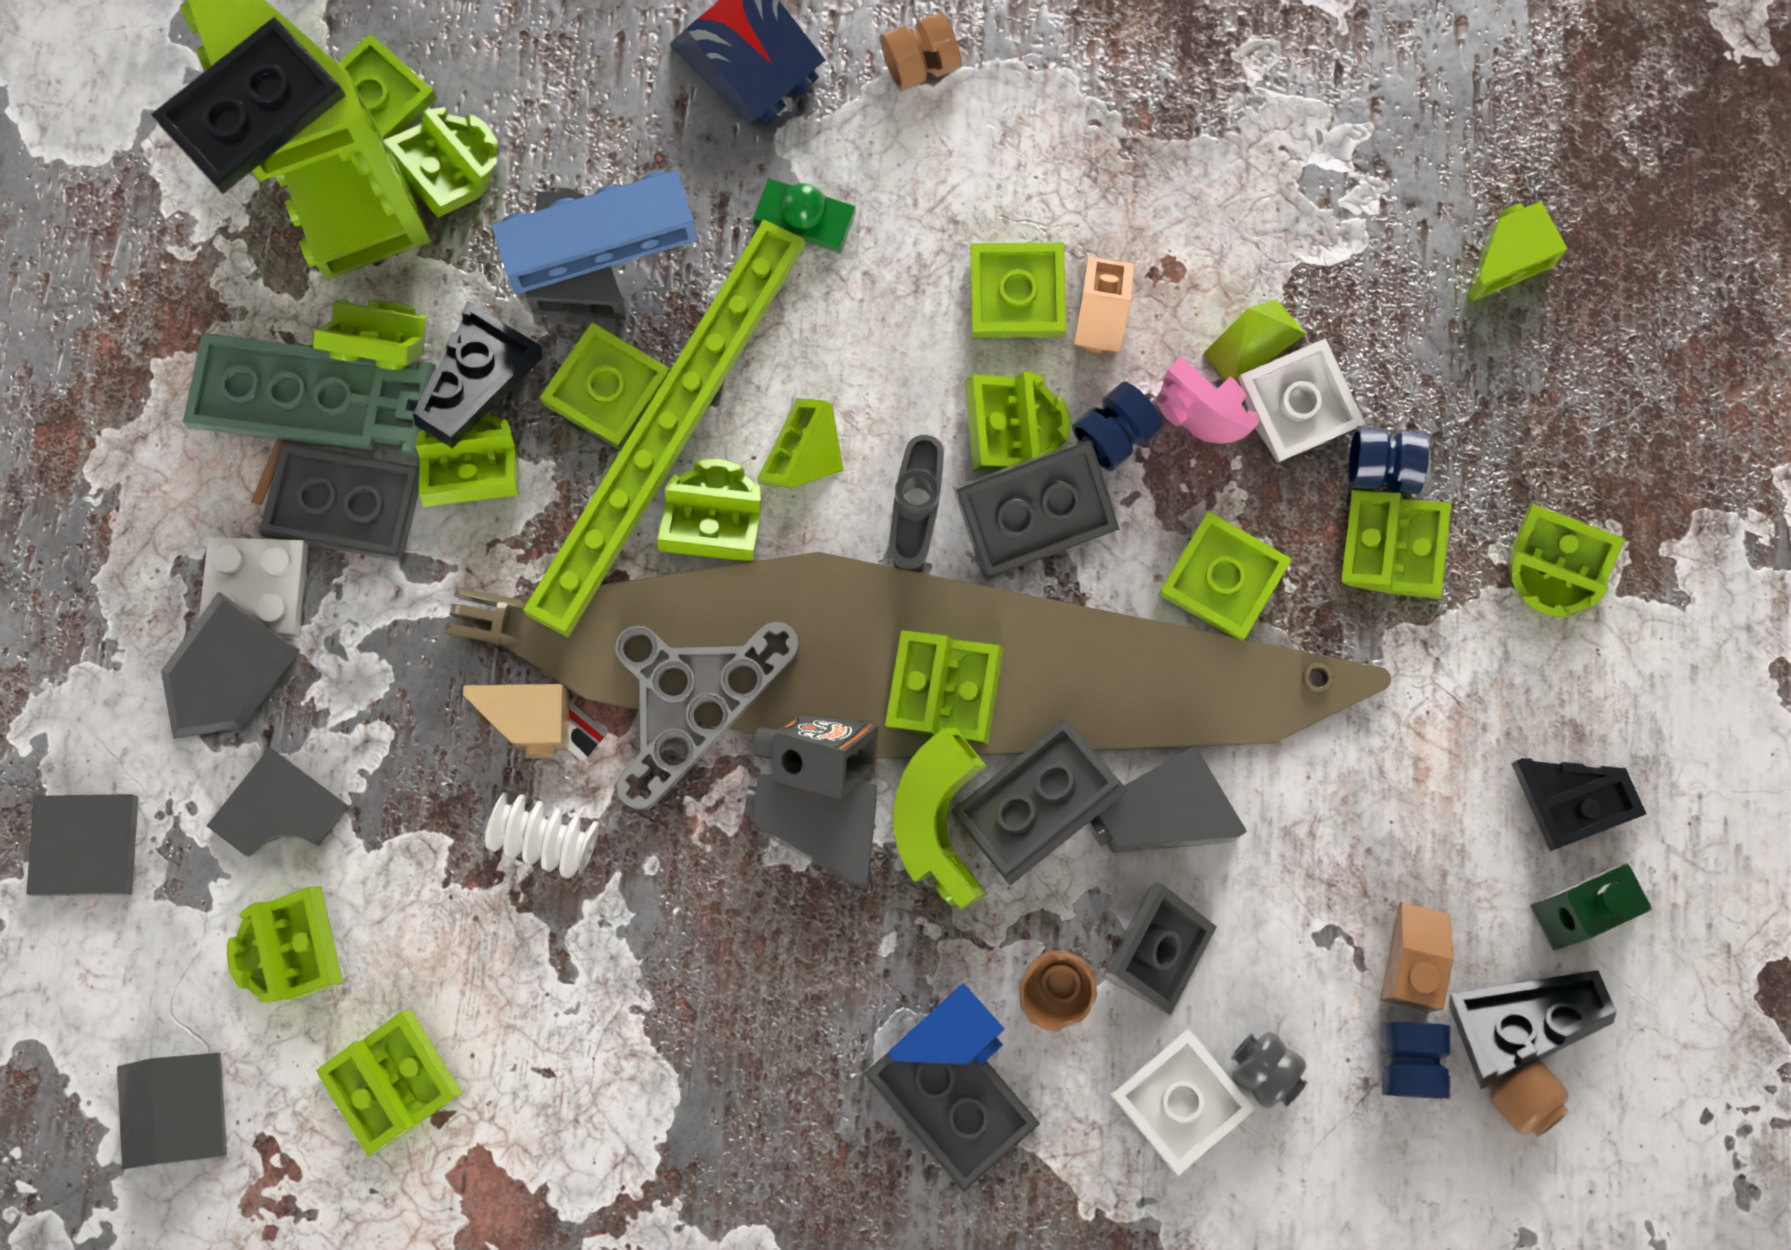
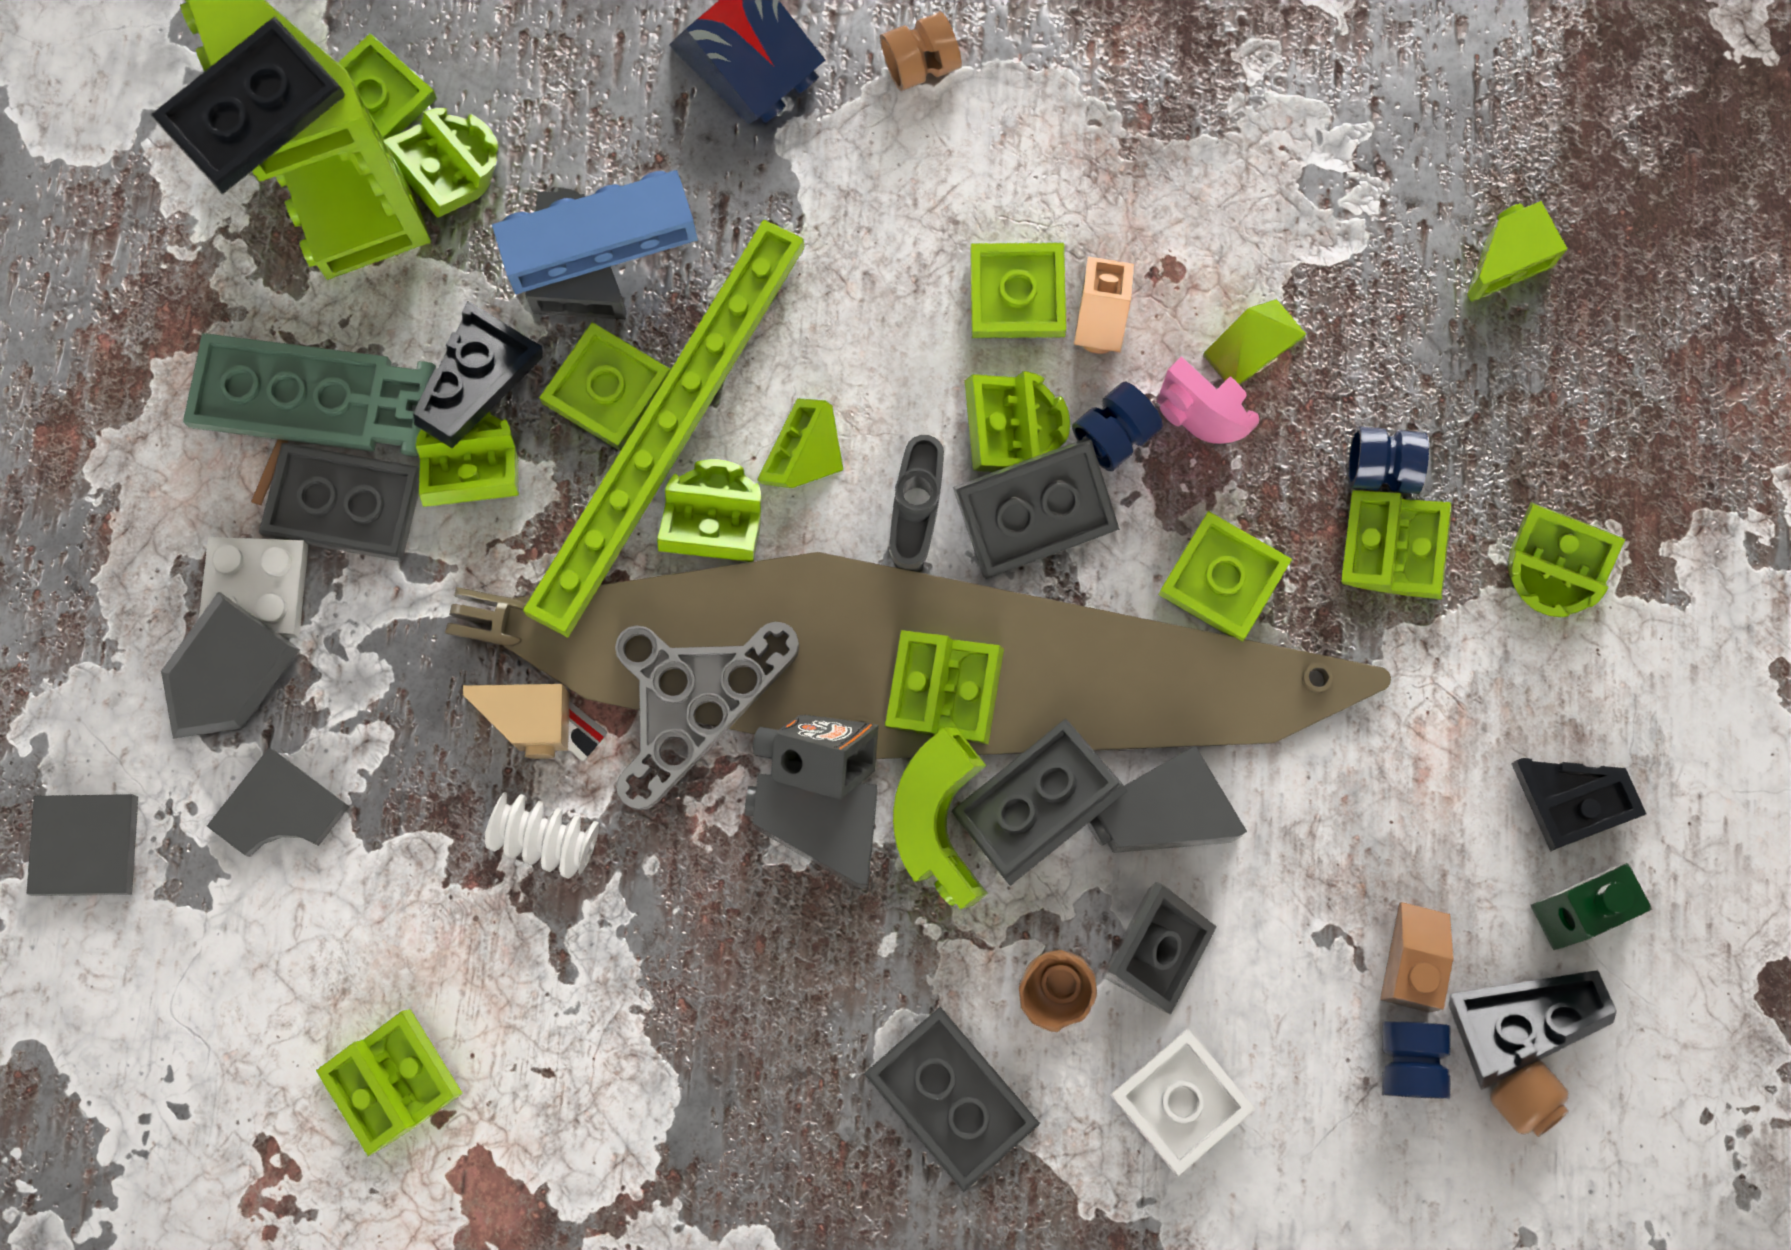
(171, 1110): dark grey slope -> none
(285, 948): lime slope -> none
(375, 332): lime slope -> none
(806, 213): green tile -> none
(952, 1033): blue slope -> none
(1269, 1070): dark grey piece -> none
(1300, 401): white slope -> none

